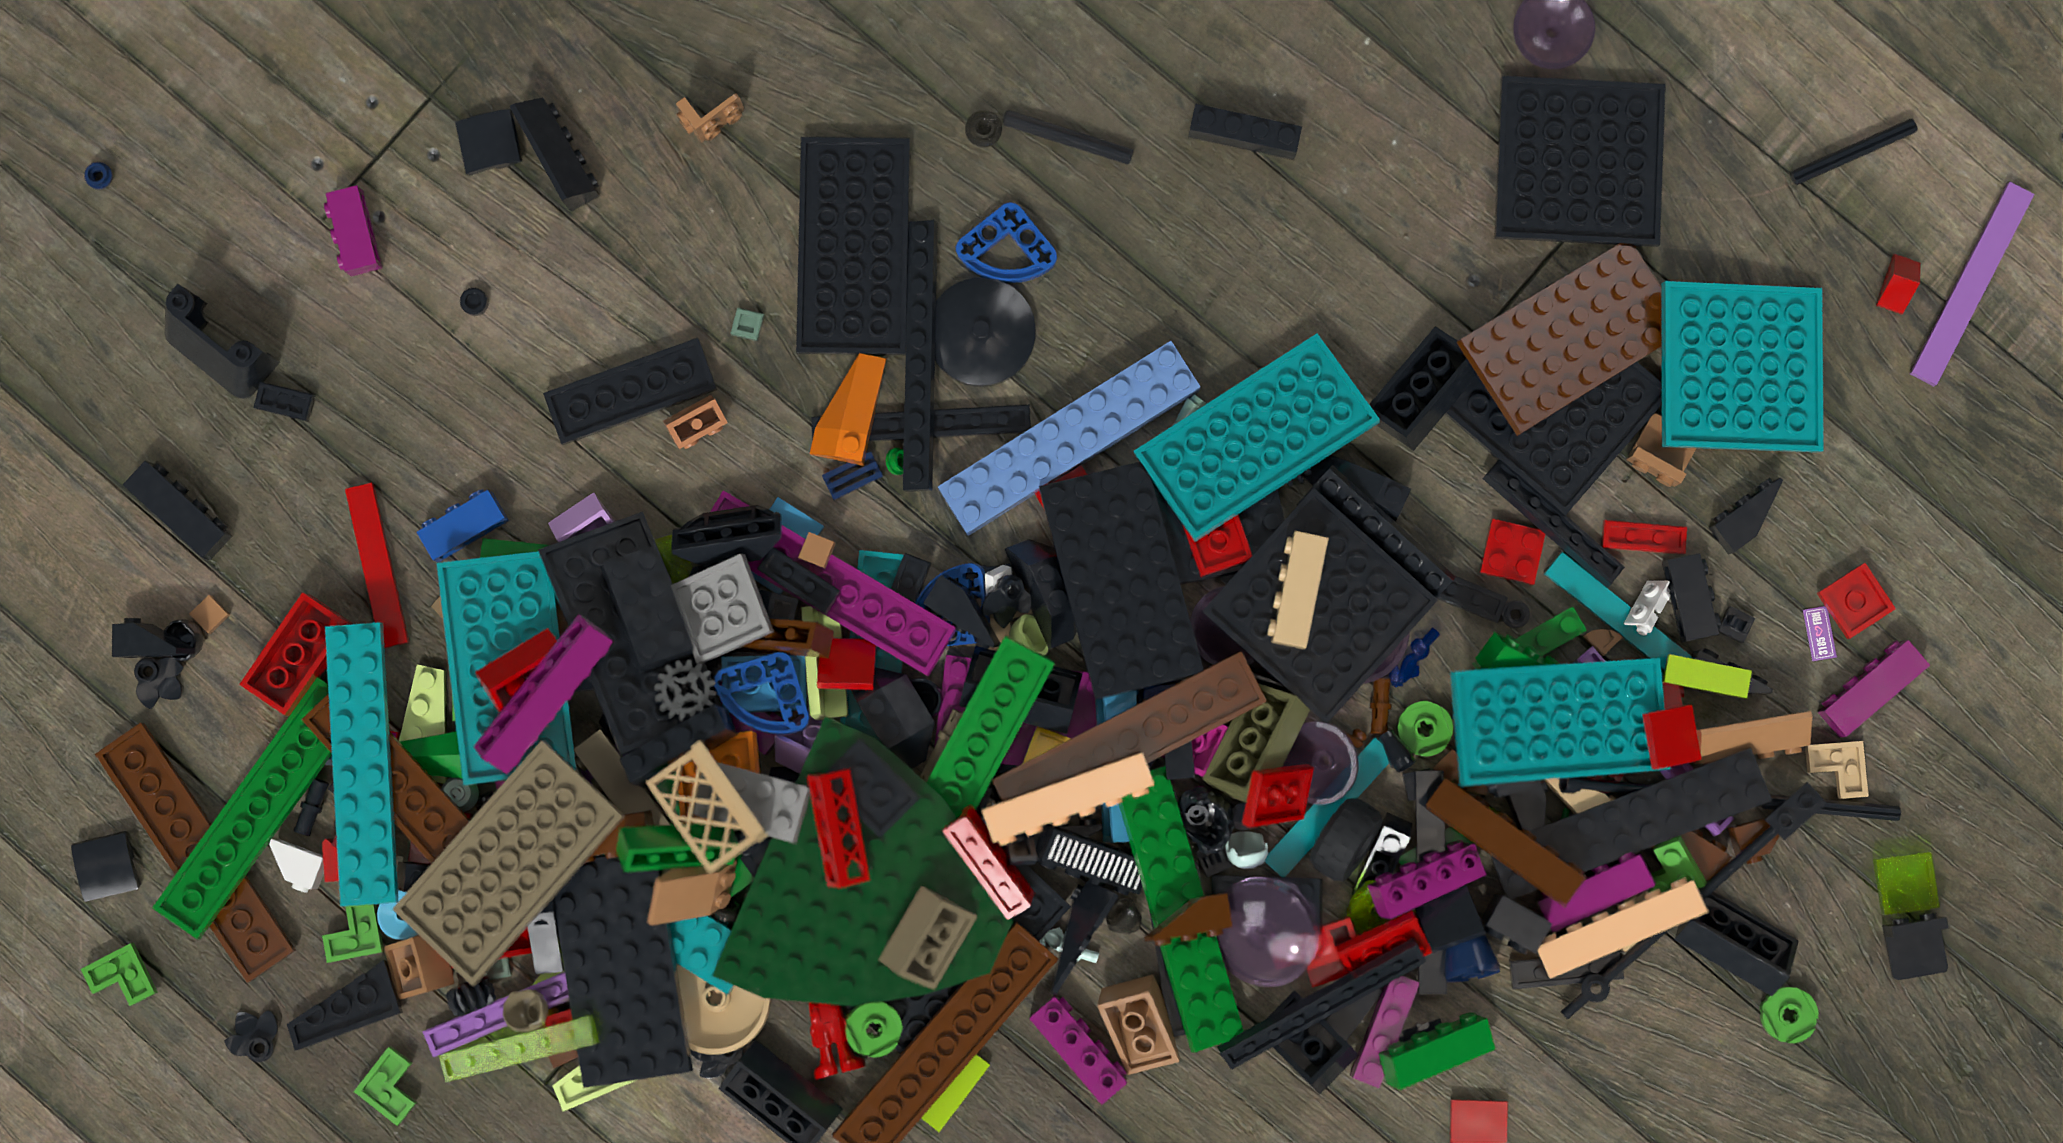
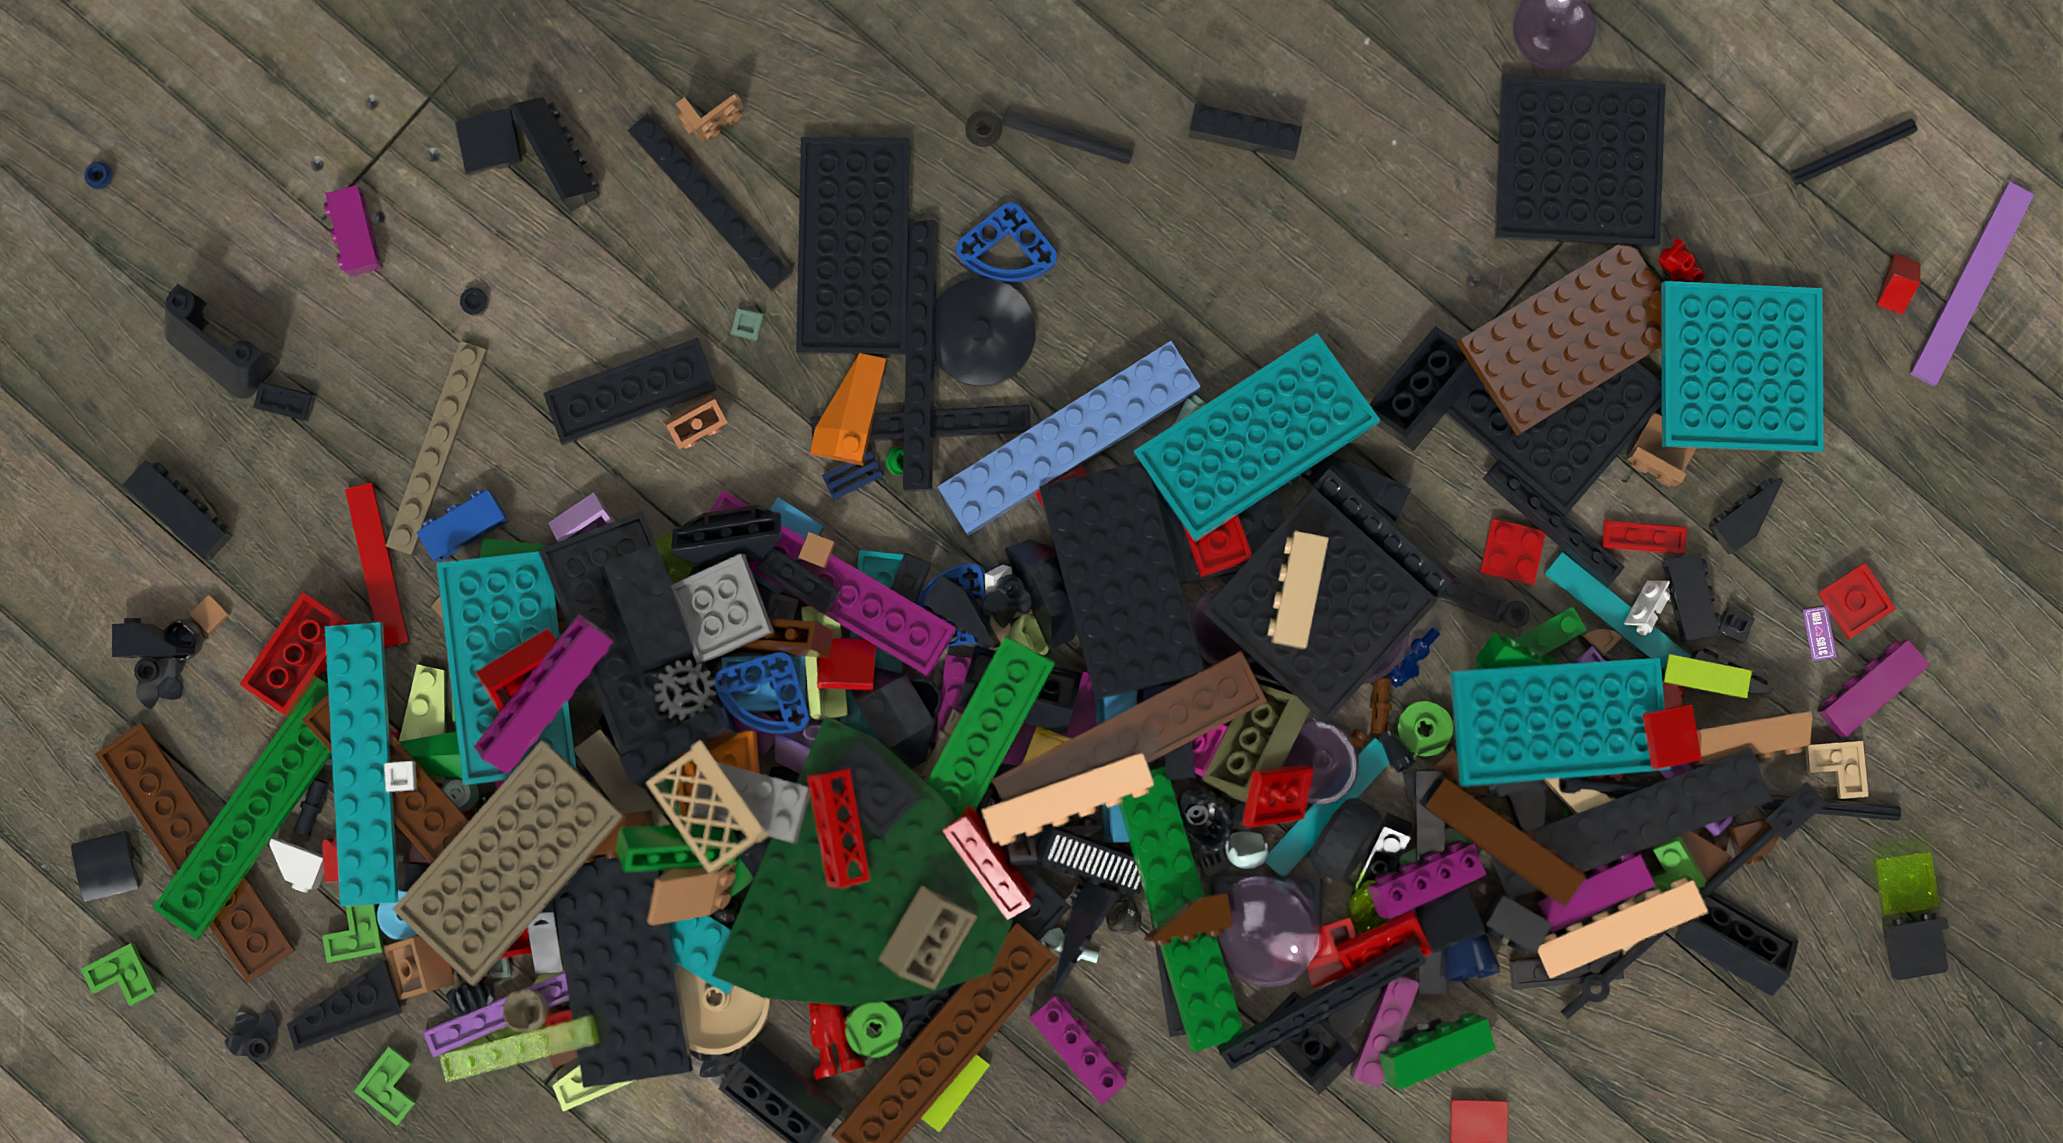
(400, 776): none -> white plate
(436, 447): none -> dark tan plate
(709, 202): none -> black plate
(1139, 1024): medium nougat slope -> none
(1680, 263): none -> red hips
(1804, 1020): bright green plate -> none

